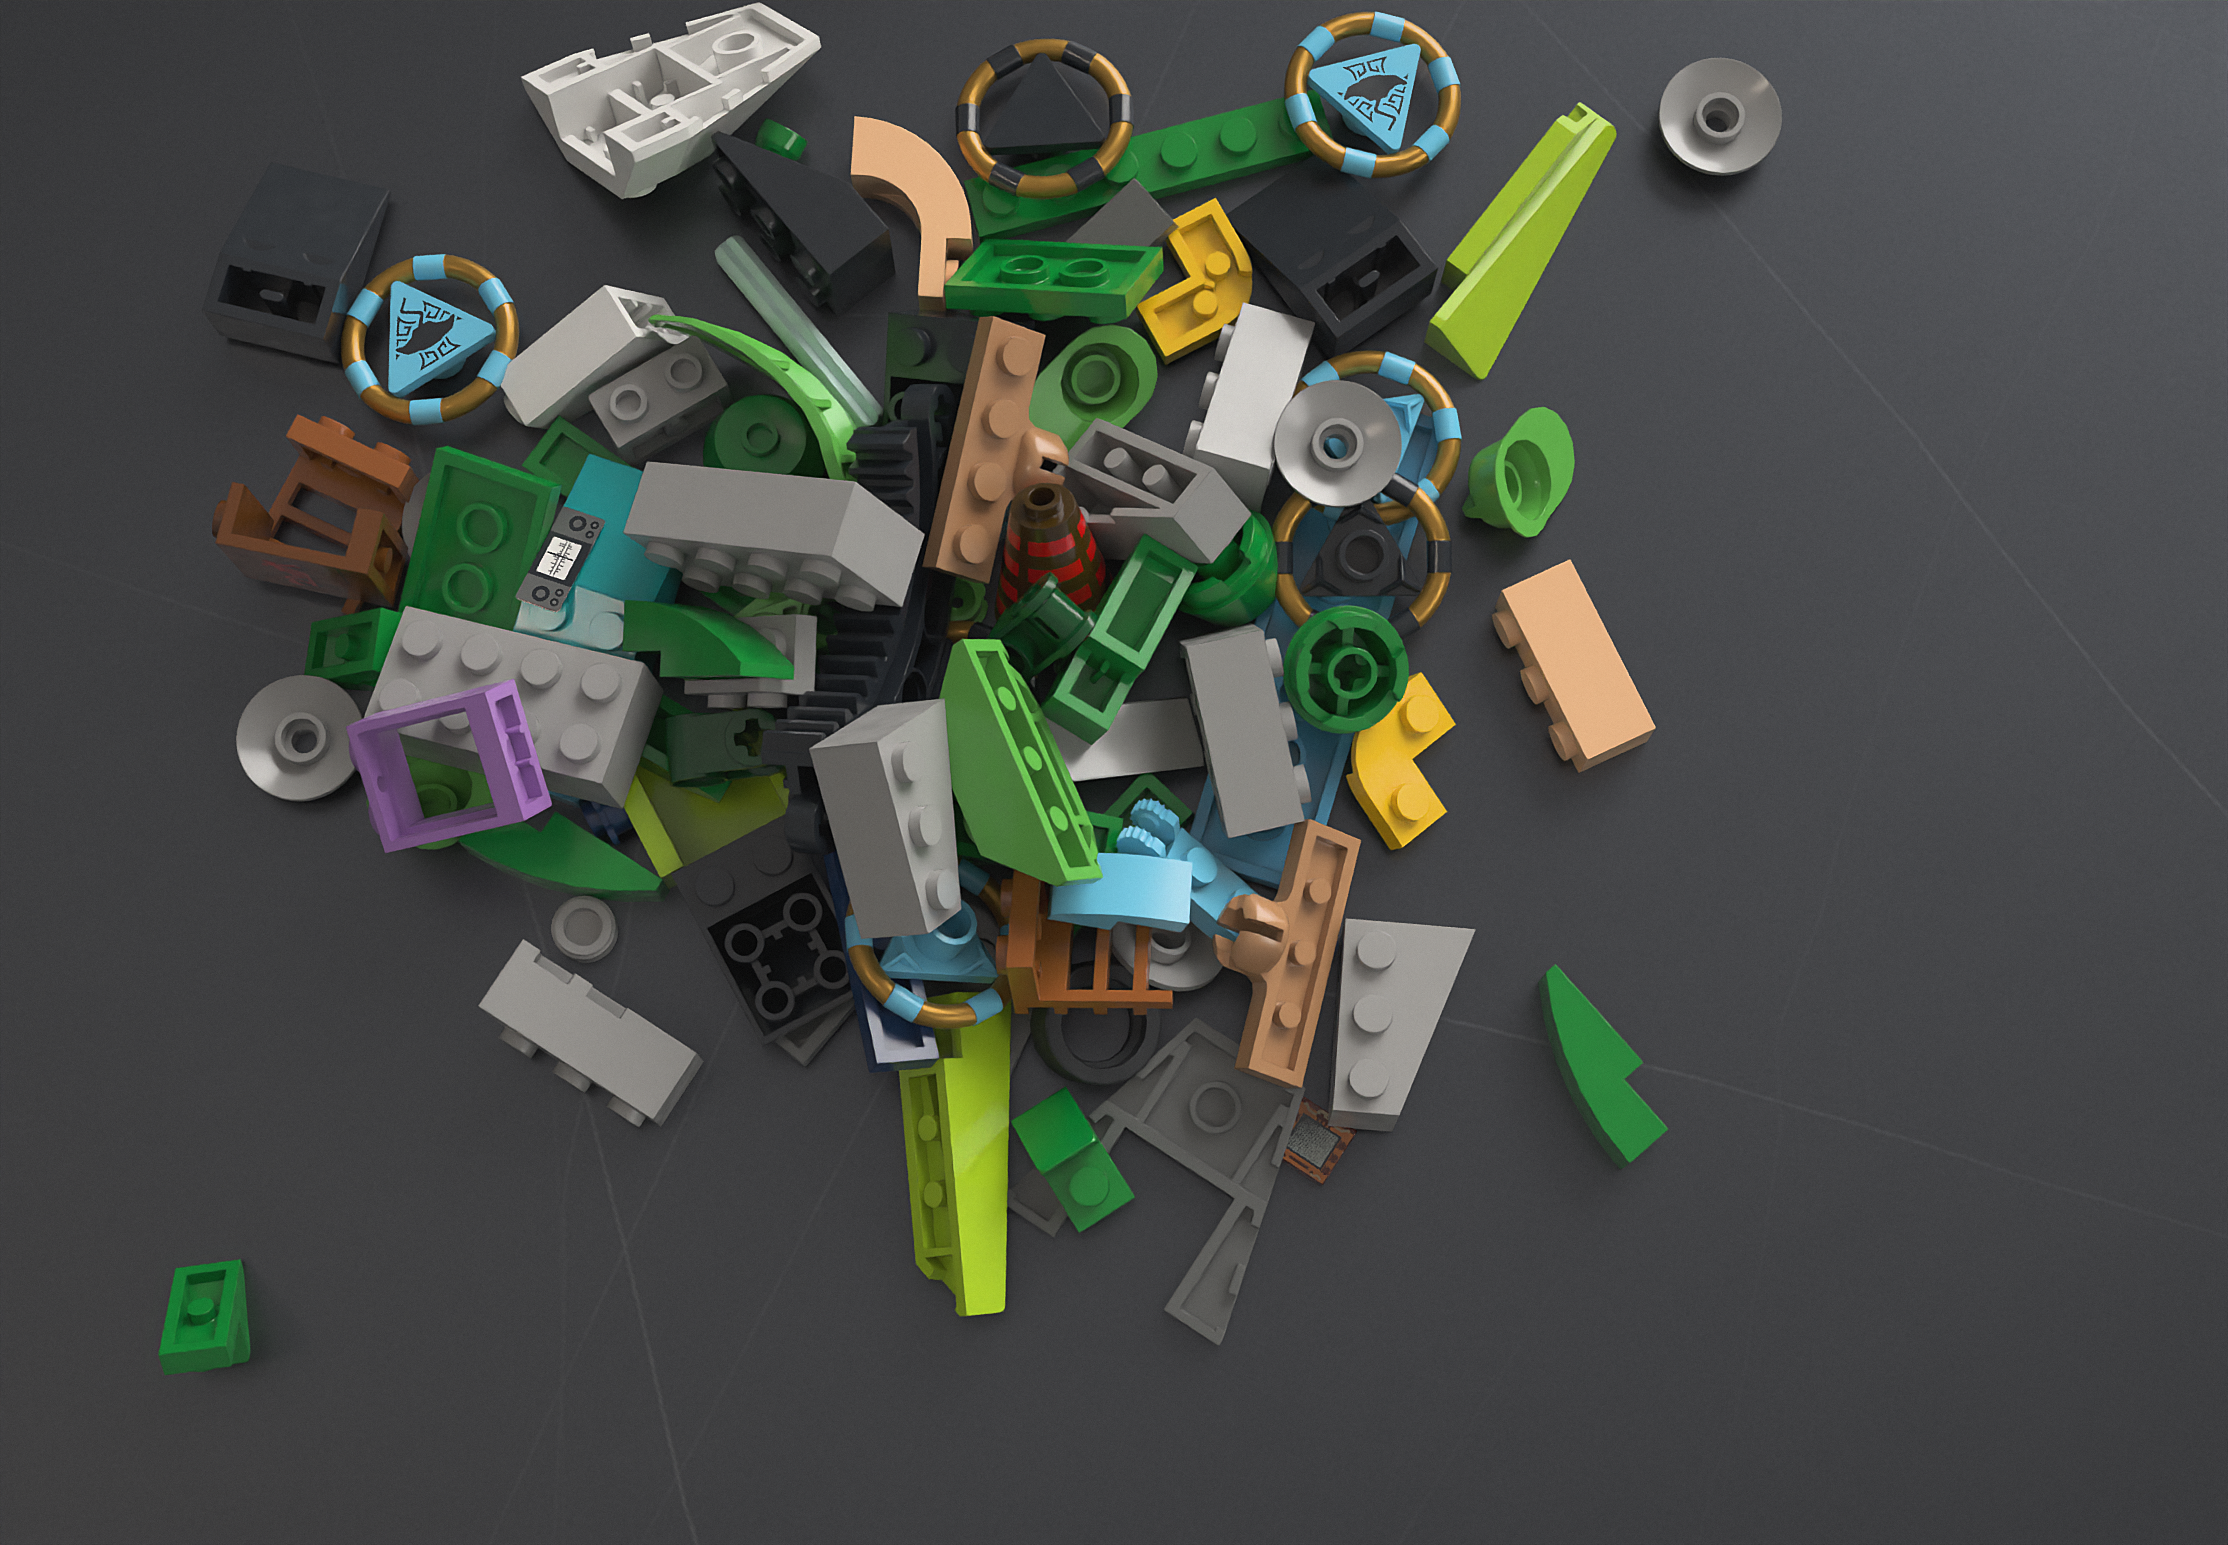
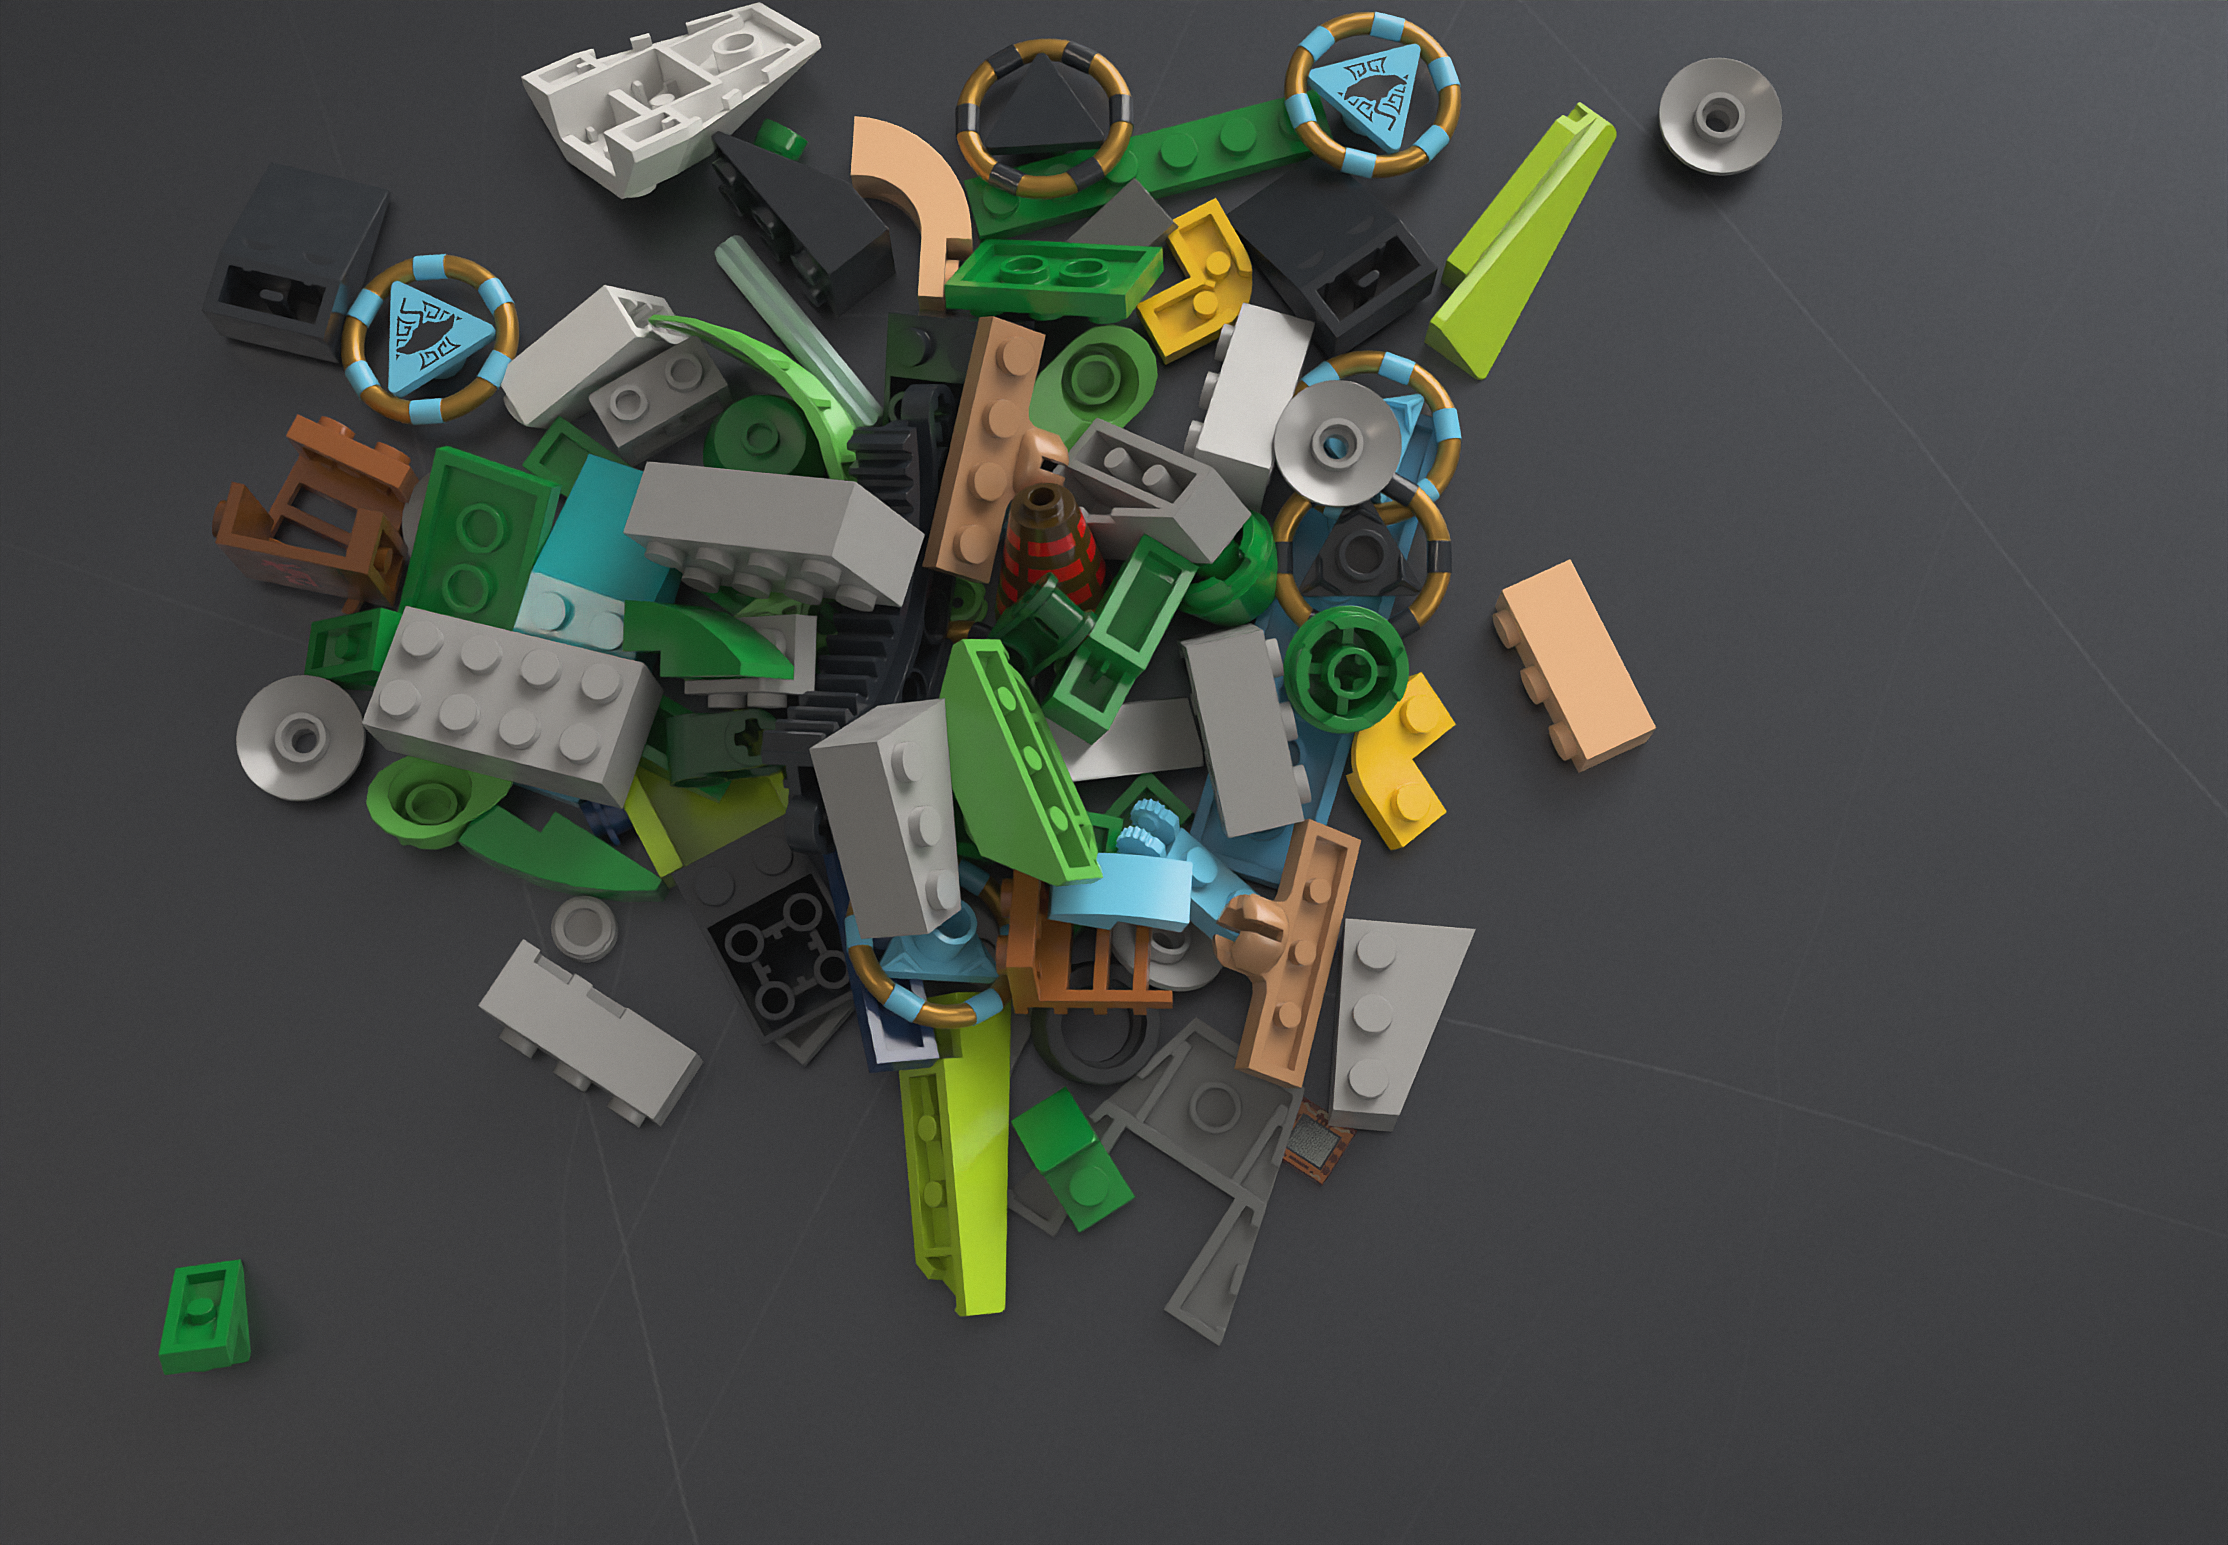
(504, 752): medium lavender window -> none
(560, 559): sticker -> none
(1523, 474): bright green piece -> none
(1595, 1068): green slope -> none

